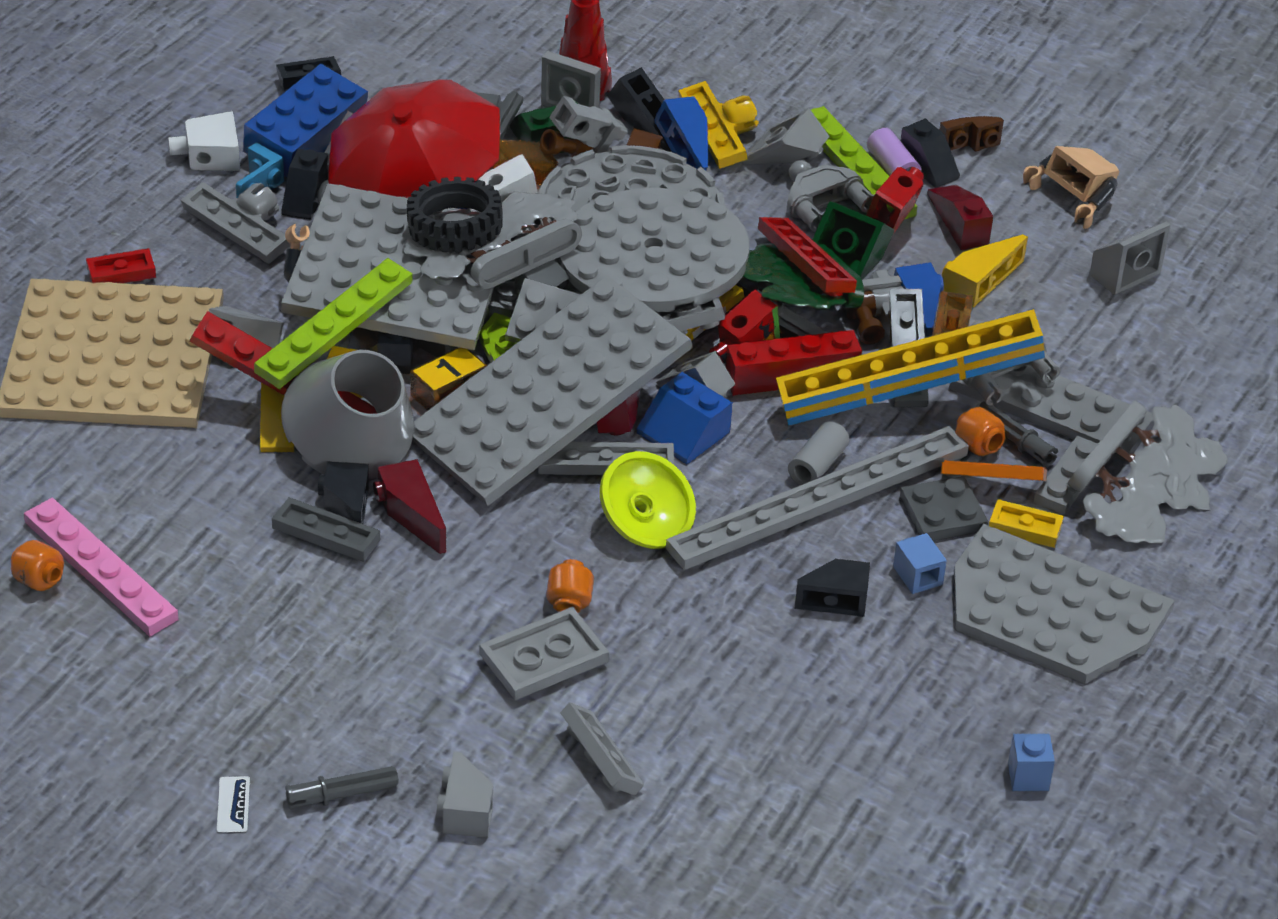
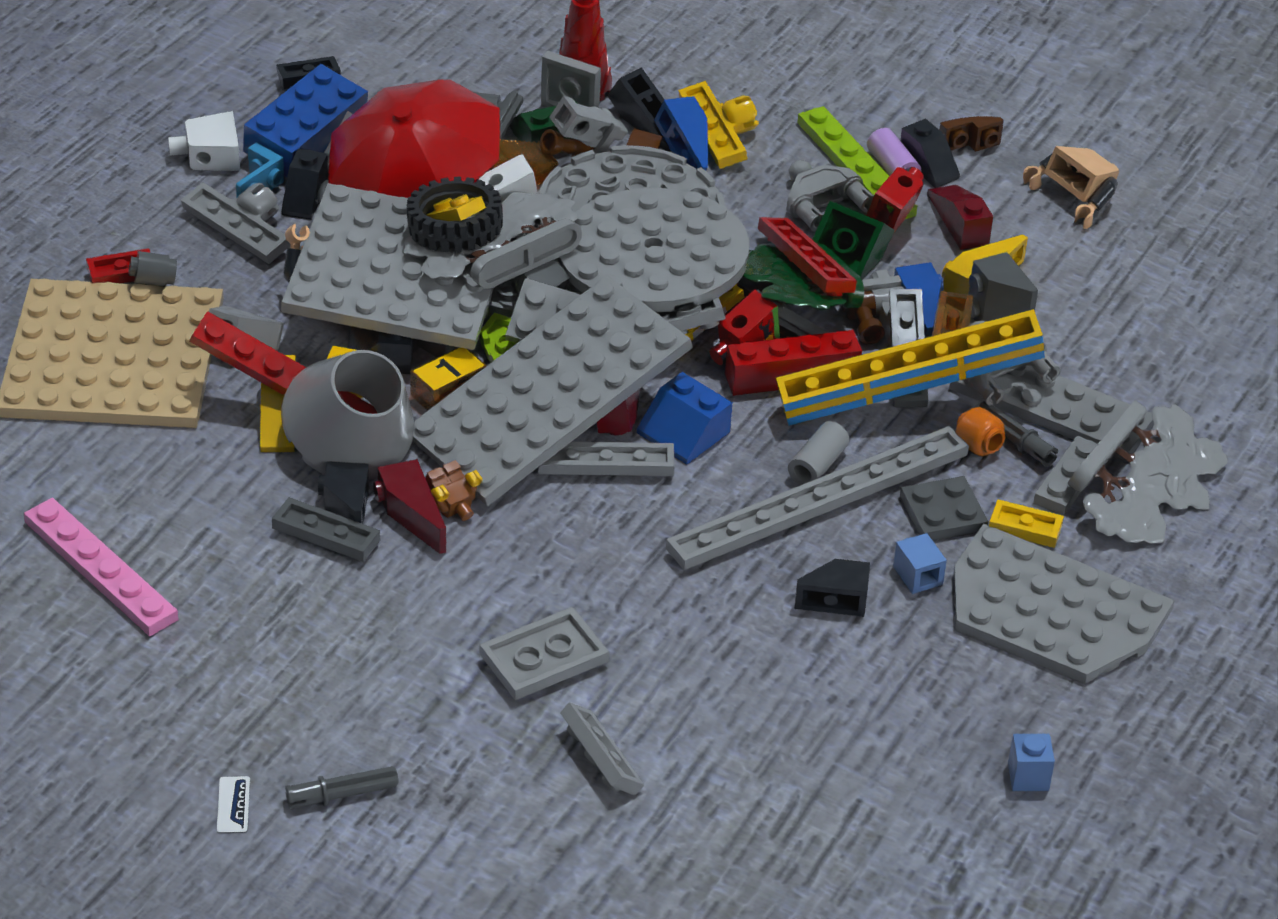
(37, 565): orange head -> none
(153, 269): none -> dark grey brick
(333, 323): lime plate -> none
(453, 490): none -> dark orange piece
(457, 209): none -> yellow plate
(467, 800): light grey slope -> none
(570, 586): orange head -> none
(654, 488): neon yellow dish -> none
(706, 370): light grey slope -> none
(789, 141): light grey slope -> none
(994, 470): orange tile -> none
(1000, 288): none -> dark grey slope
(1131, 259): light grey slope -> none

